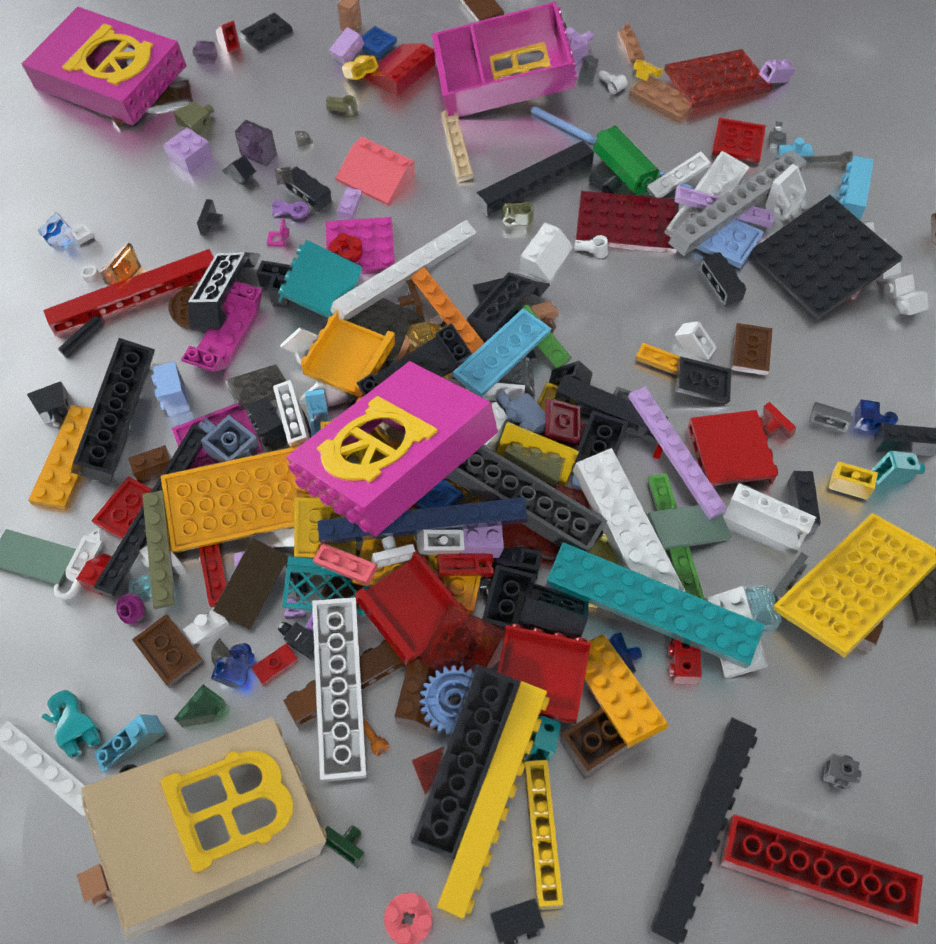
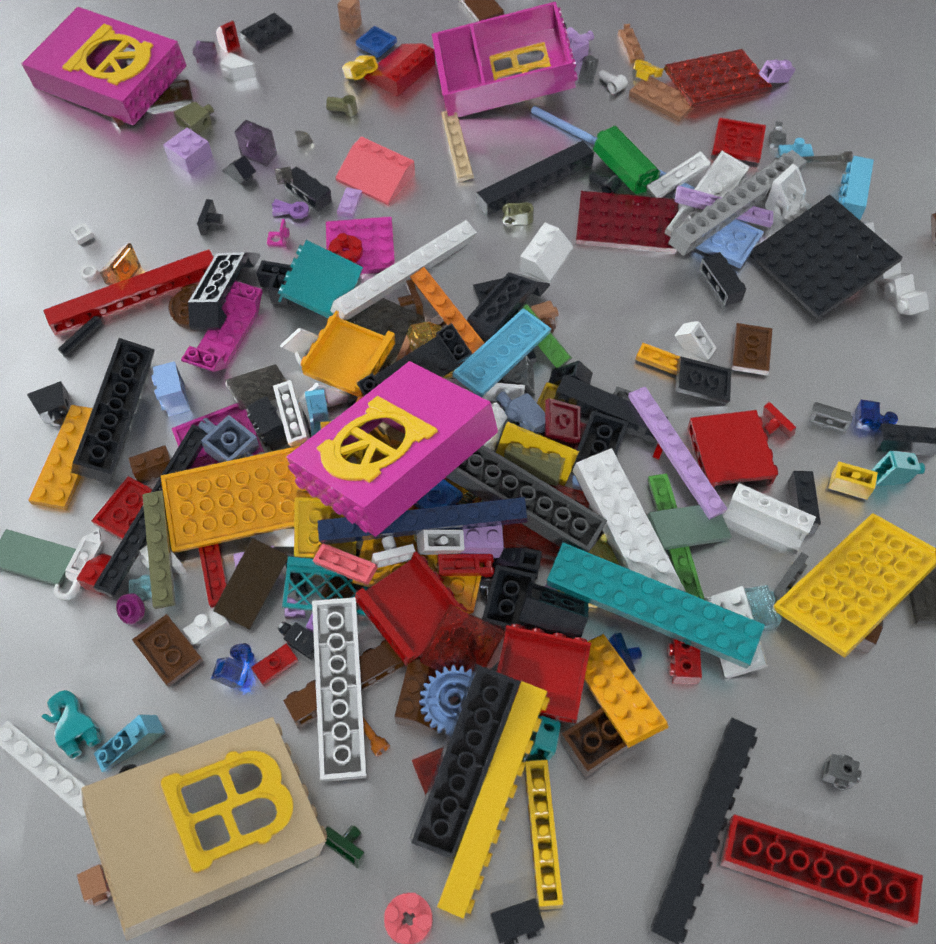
(54, 230): clear blue piece -> none
(201, 708): clear green slope -> none
(219, 650): clear smoke tile -> none
(237, 68): none -> white slope
(346, 46): lavender brick -> none
(597, 246): white pin -> none

